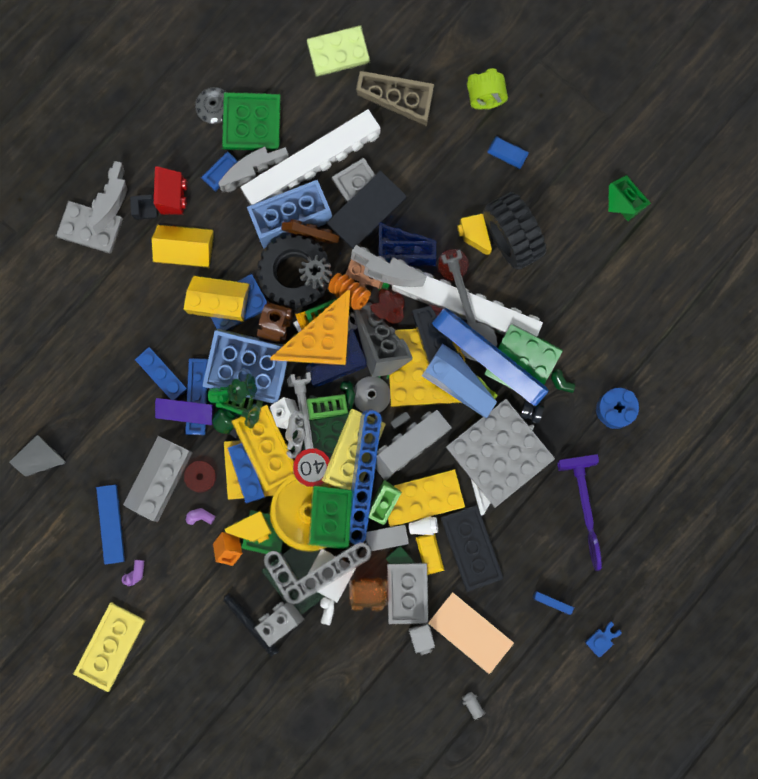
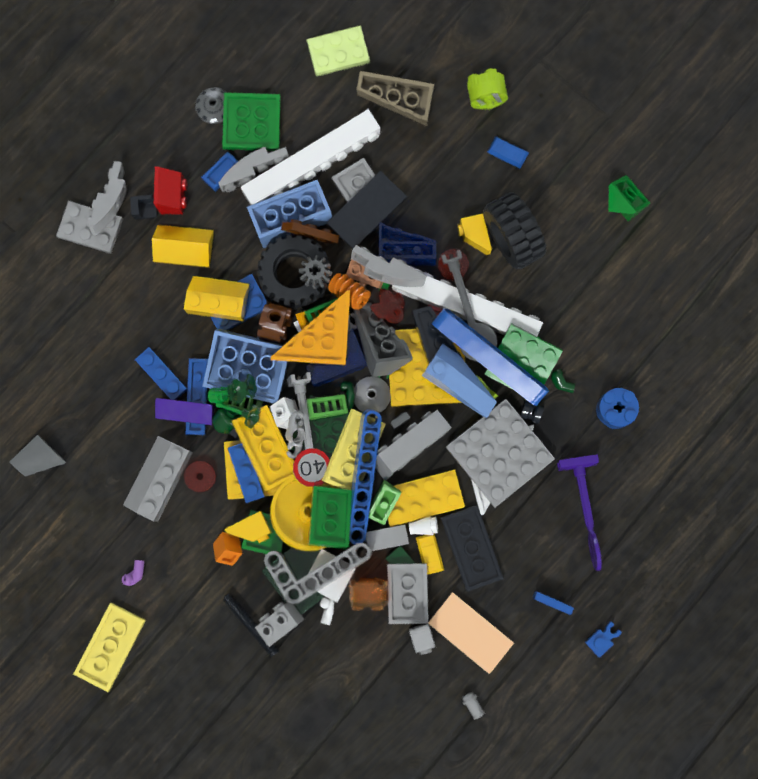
(110, 524): blue tile -> none
(198, 514): medium lavender arm -> none

